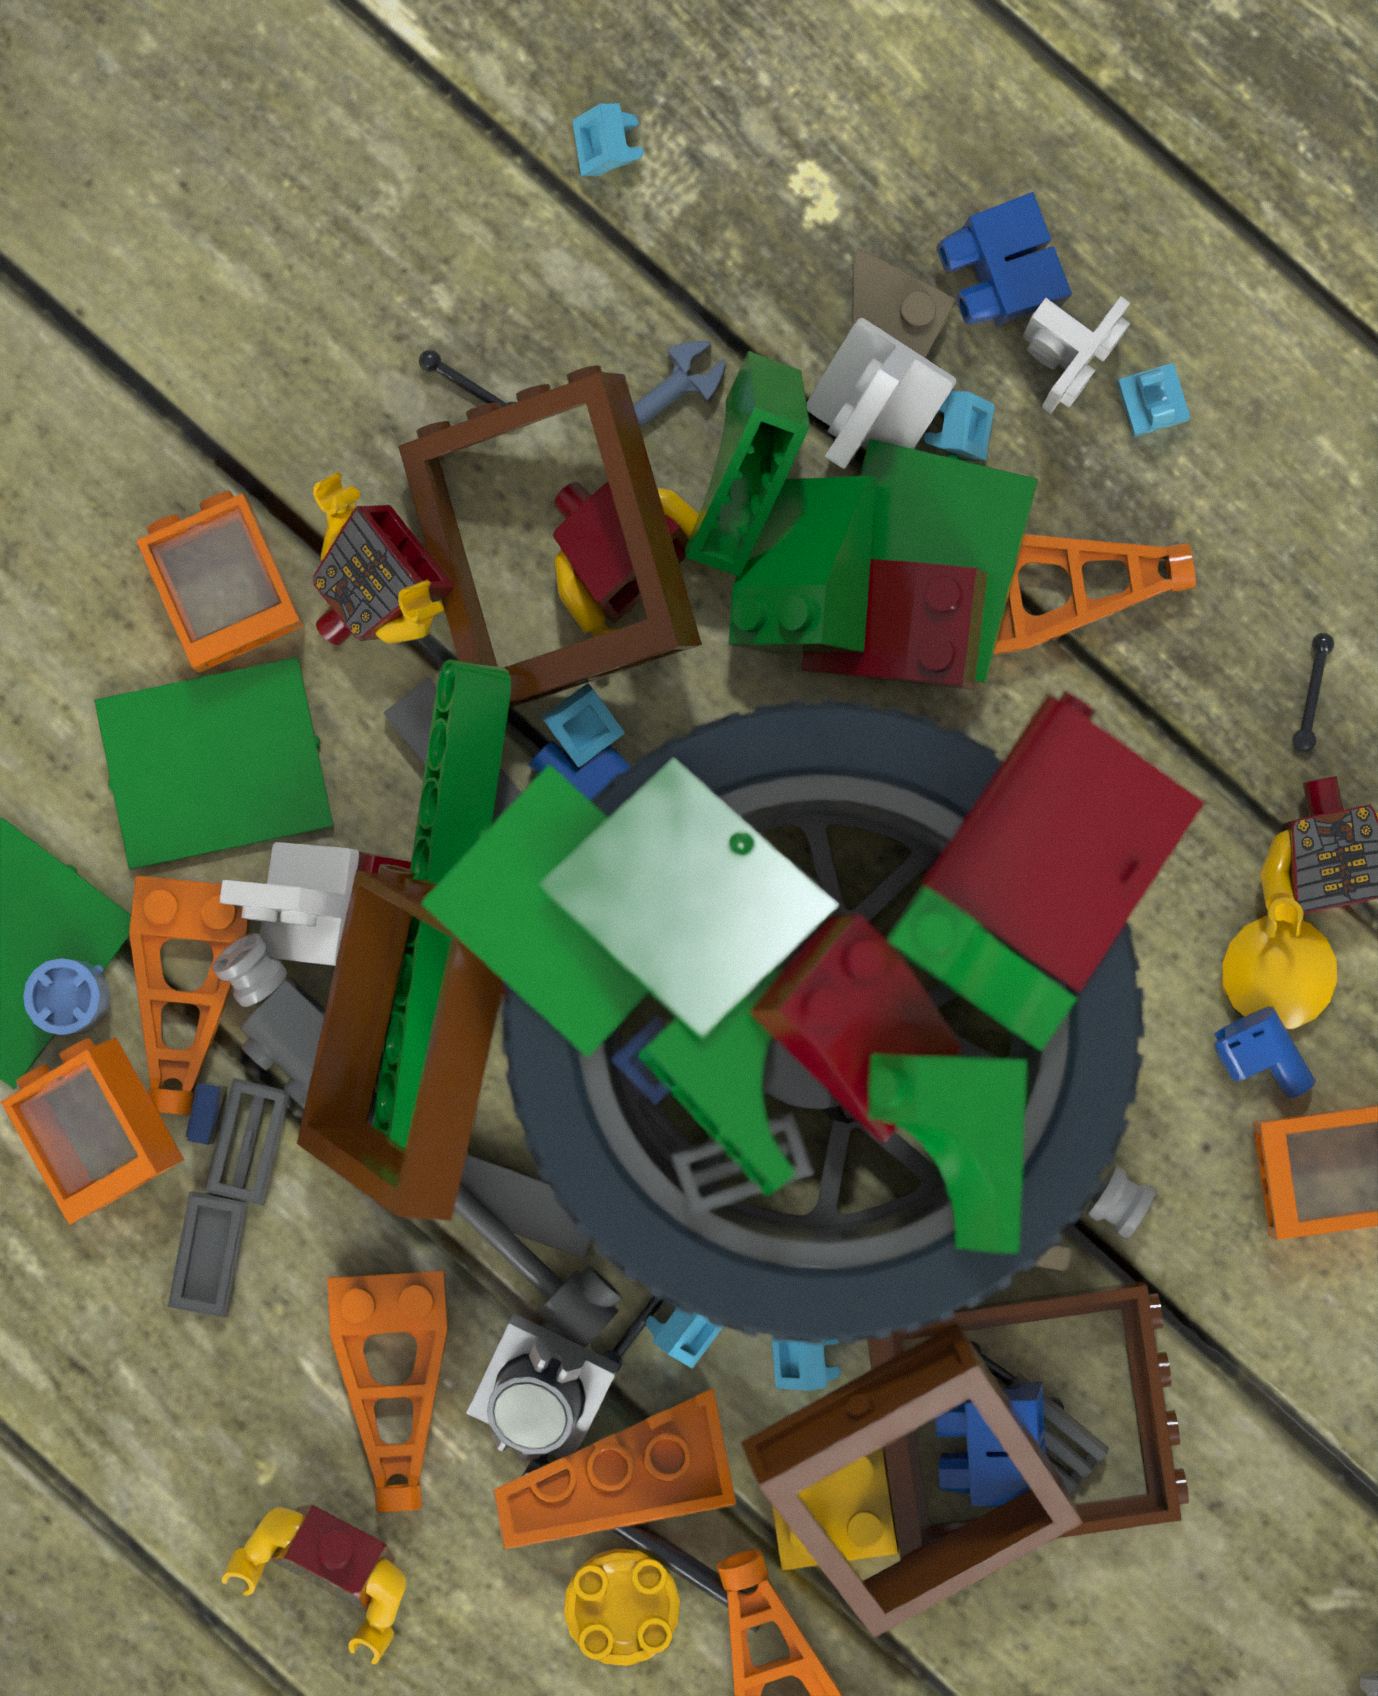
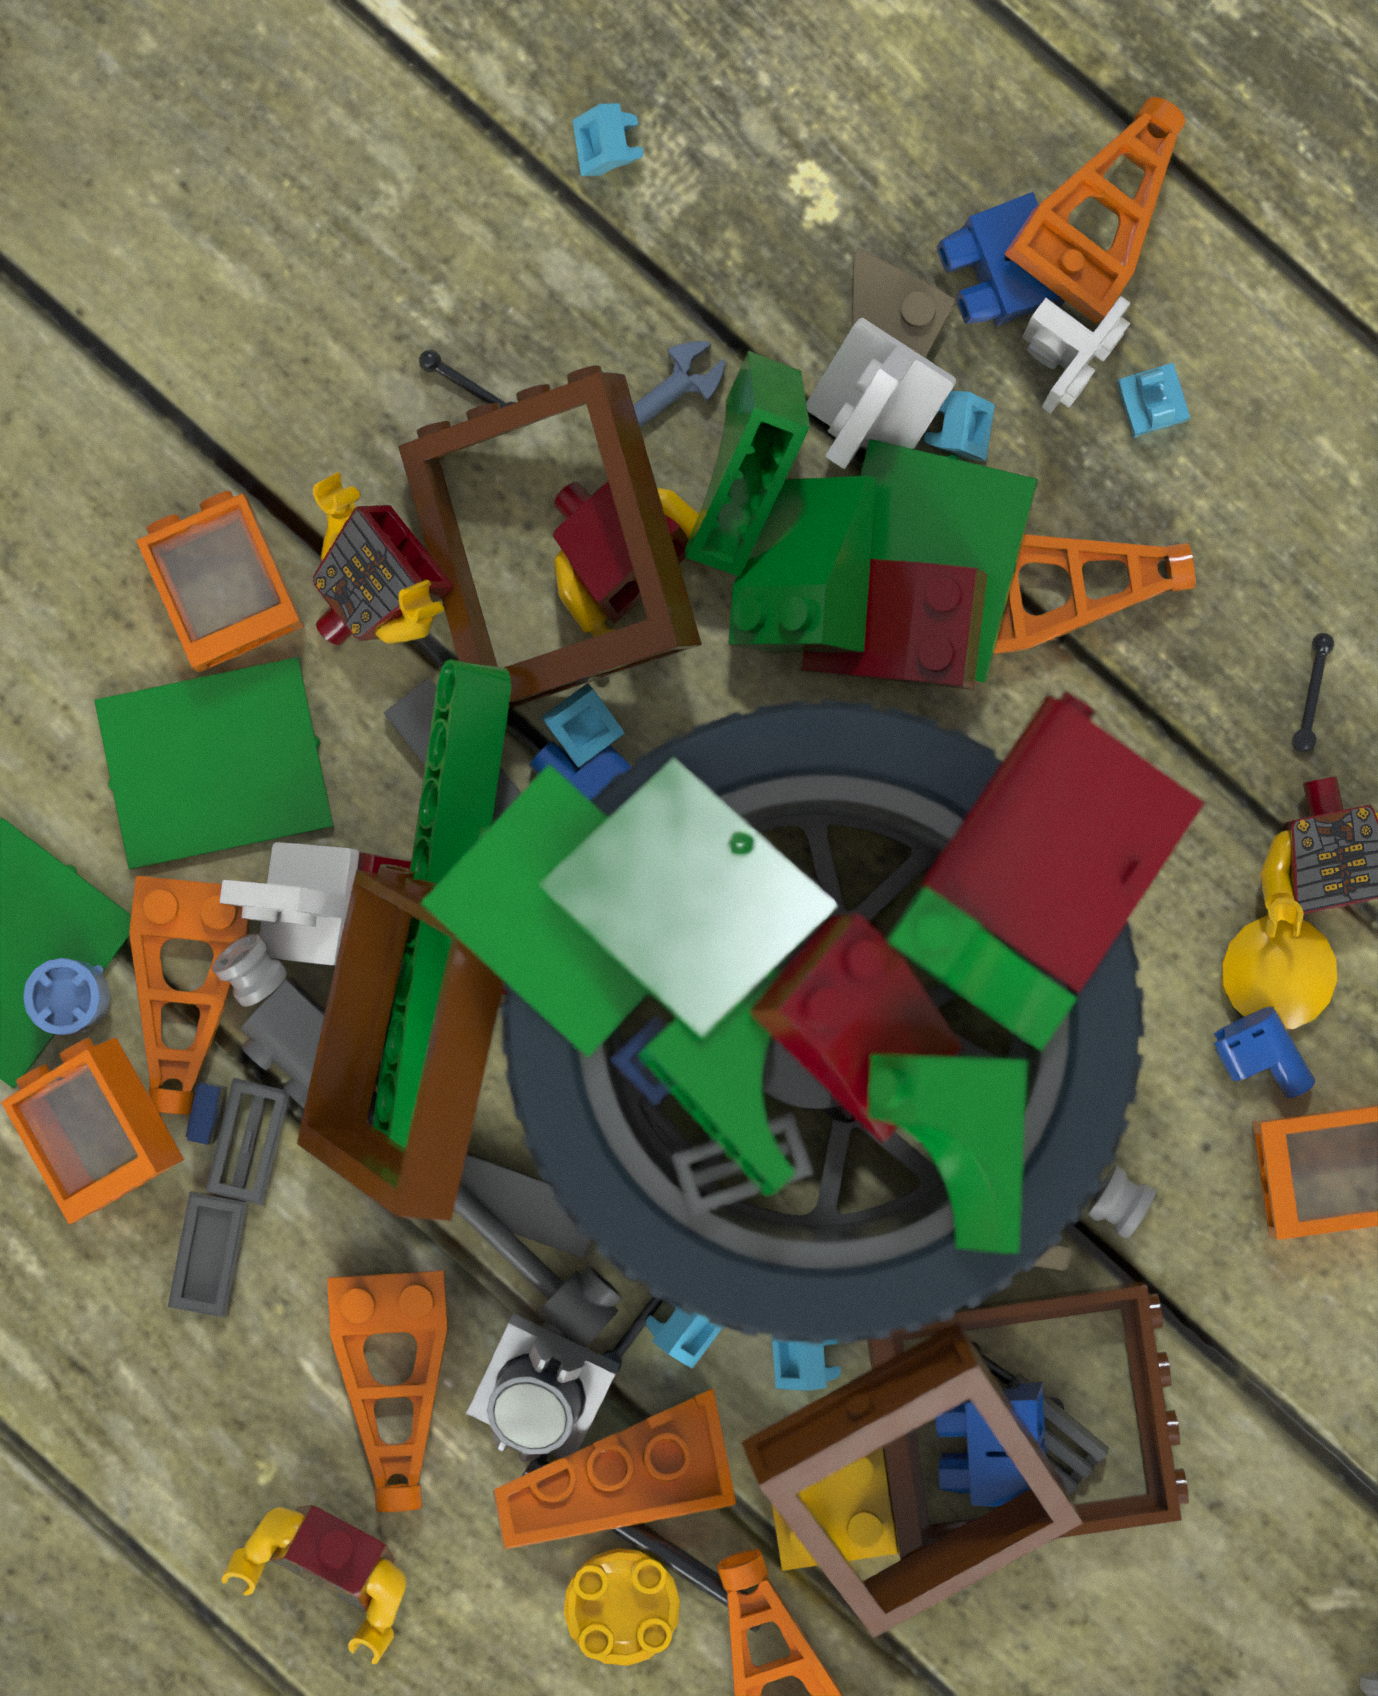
(1067, 258): none -> orange plate

